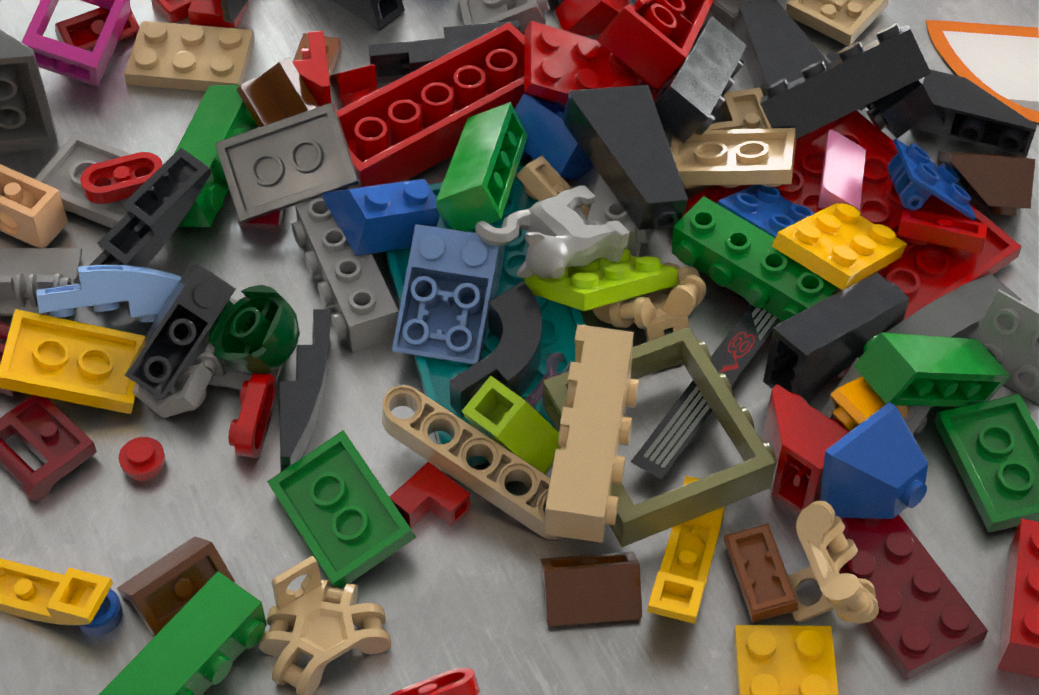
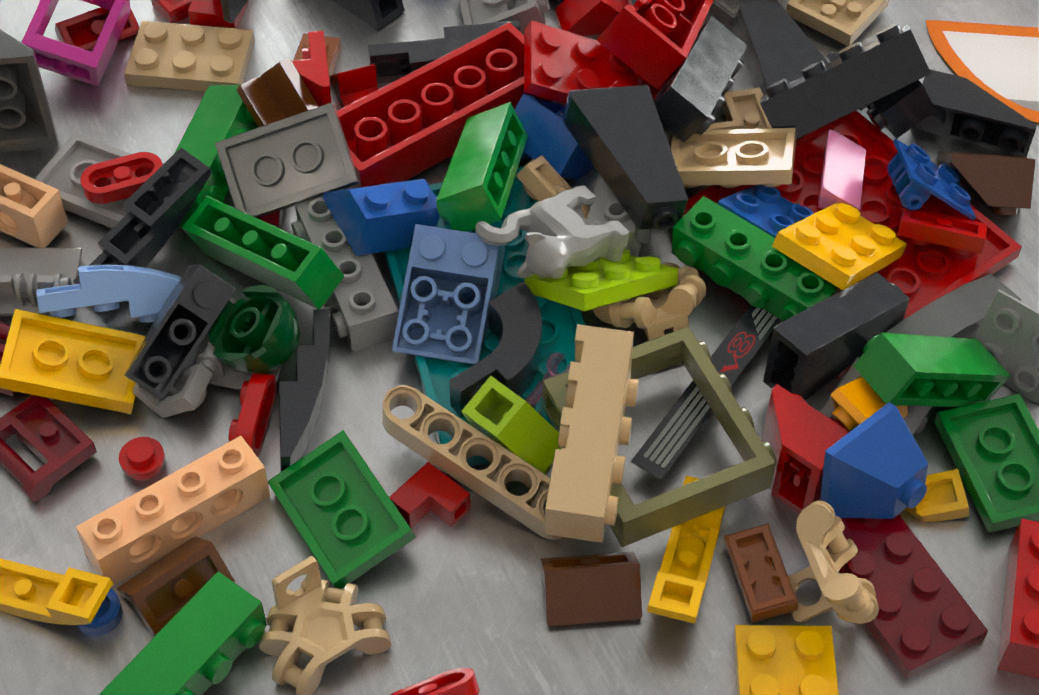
(174, 511): none -> light nougat brick
(264, 252): none -> green brick
(943, 499): none -> yellow slope

